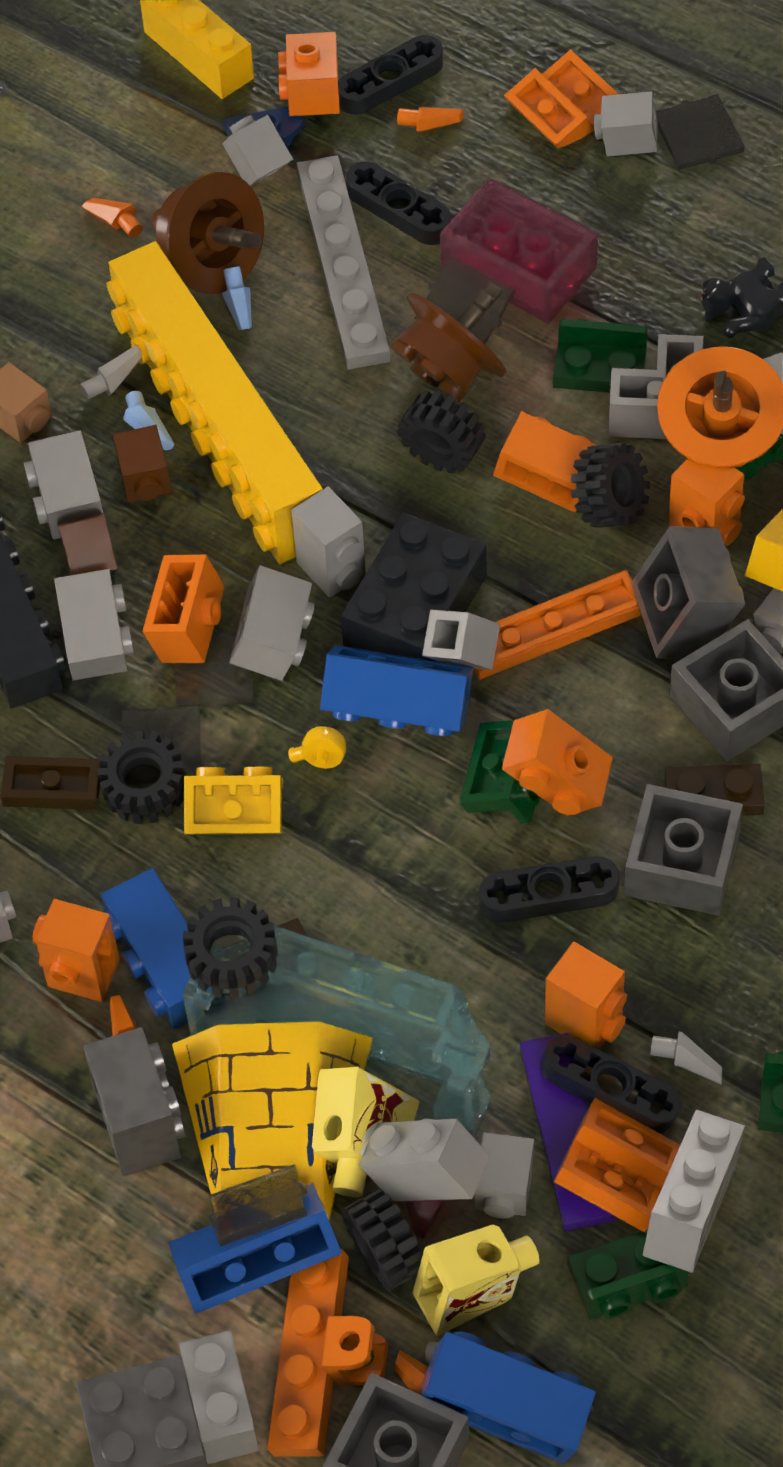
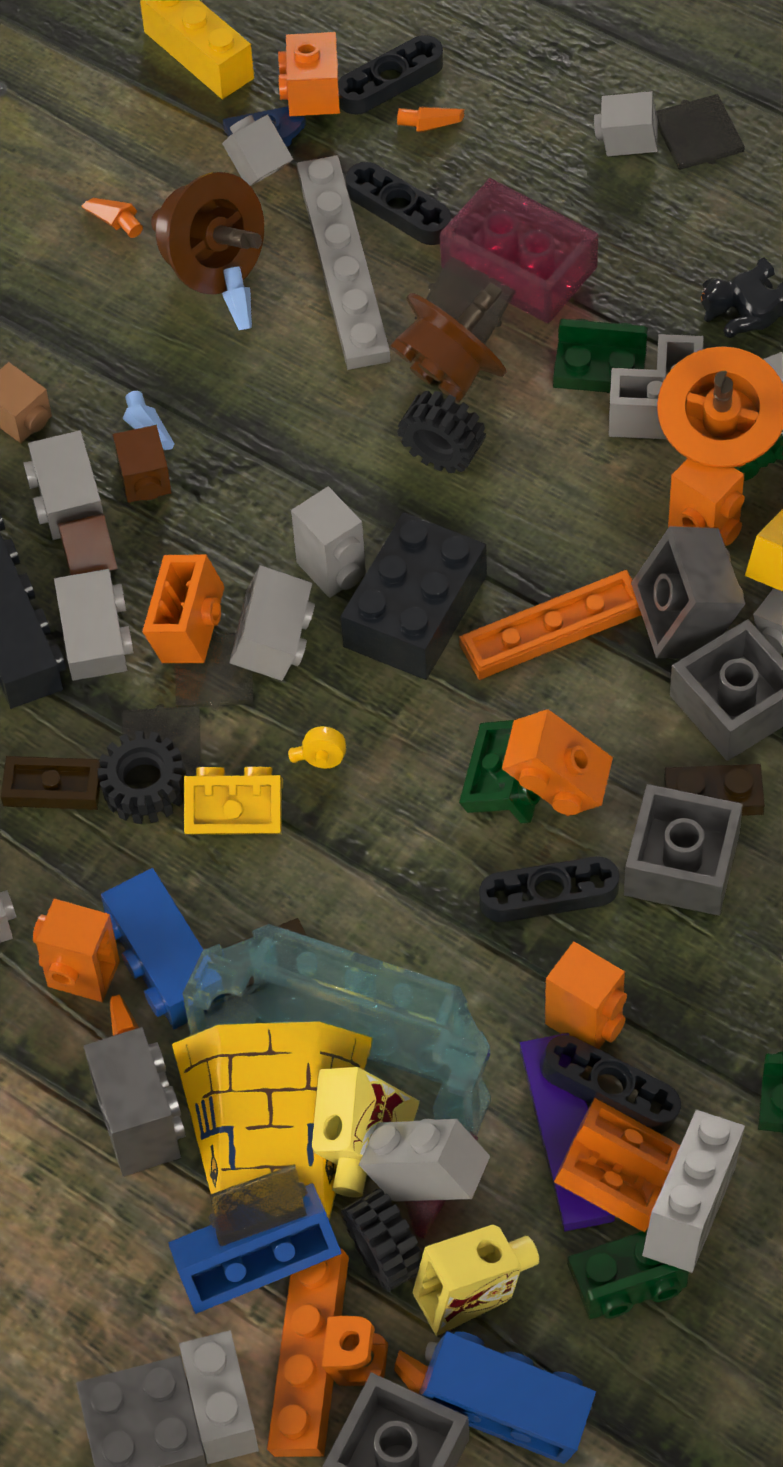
(112, 374): light grey bar -> none
(211, 396): yellow brick -> none
(224, 922): black tyre -> none
(396, 690): blue brick -> none
(461, 639): light grey brick -> none
(507, 1176): light grey brick -> none
(541, 459): orange brick -> none
(561, 99): orange slope -> none
(610, 485): black tyre -> none
(687, 1056): light grey bar -> none

